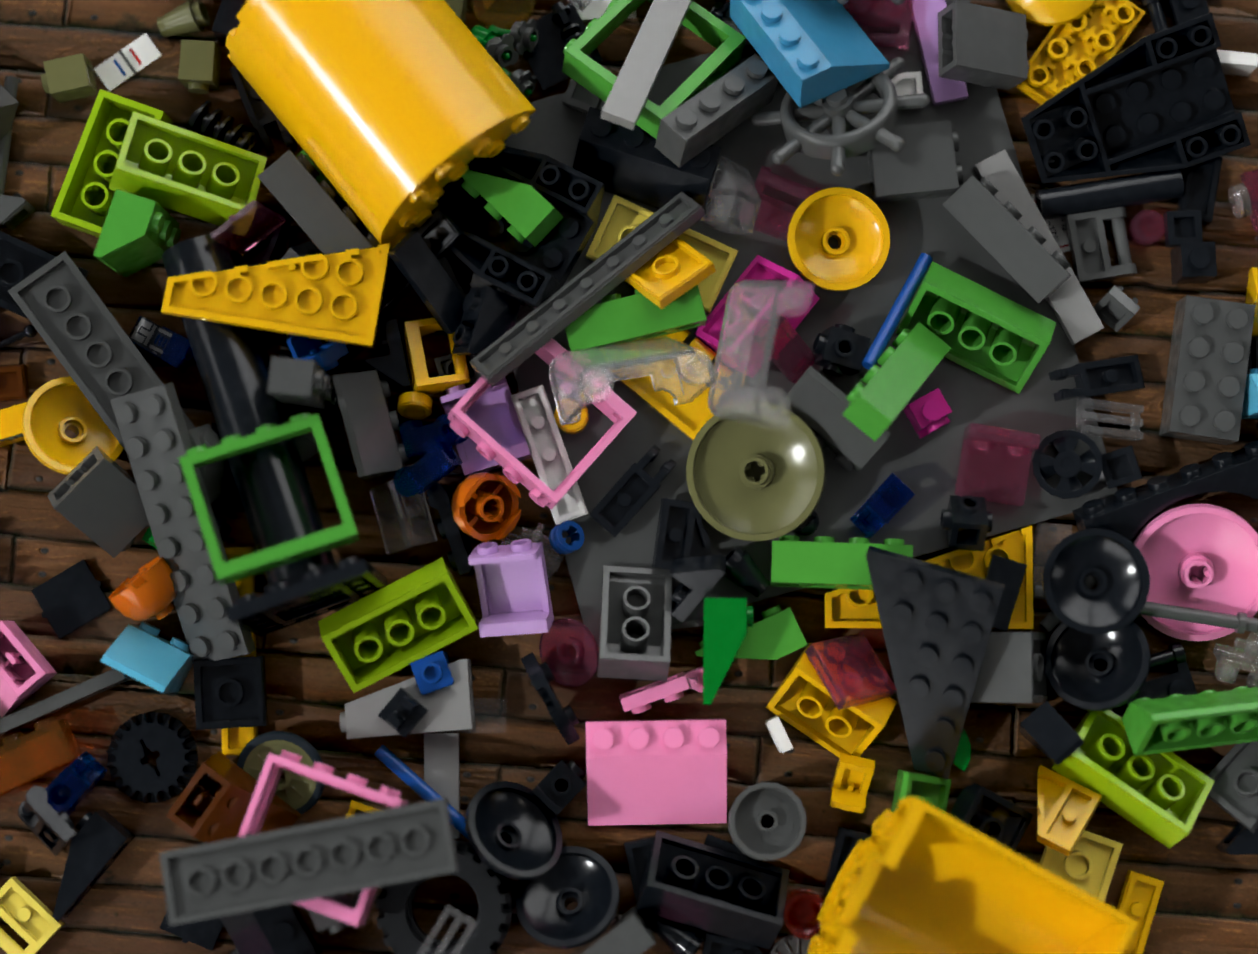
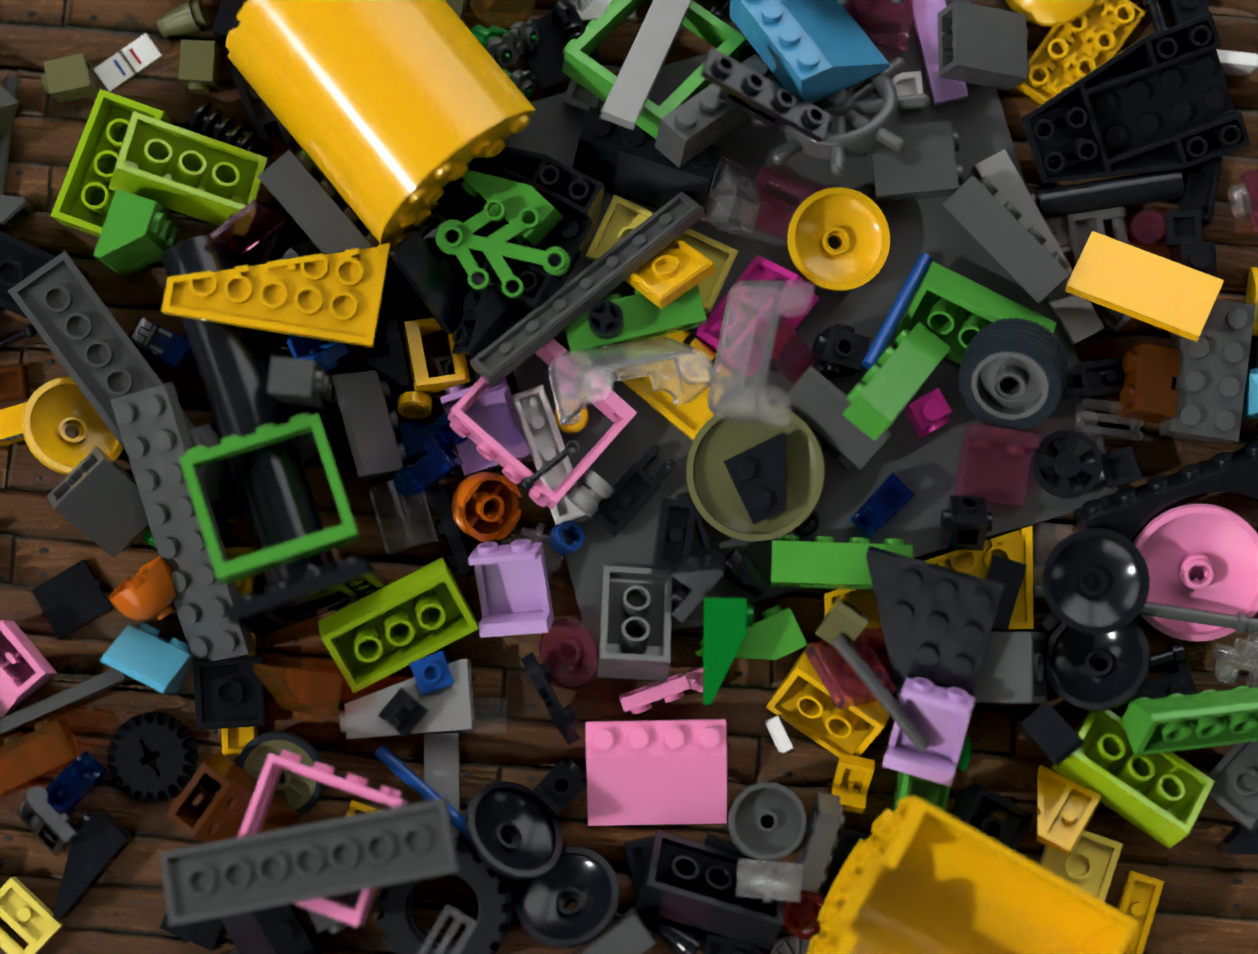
(303, 691): none -> clear orange slope
(497, 246): none -> bright green plant
(571, 448): none -> black hinge
(589, 492): none -> light grey wheel
(607, 313): none -> black wheel
(761, 477): none -> black wing
(763, 97): none -> black bracket
(769, 880): none -> clear hips
(819, 840): none -> dark grey piece
(842, 619): none -> olive slope
(881, 693): none -> dark grey bar
(943, 720): none -> lavender panel
(1013, 374): none -> wheel
(1144, 286): none -> yellow tile
(1148, 383): none -> reddish brown brick

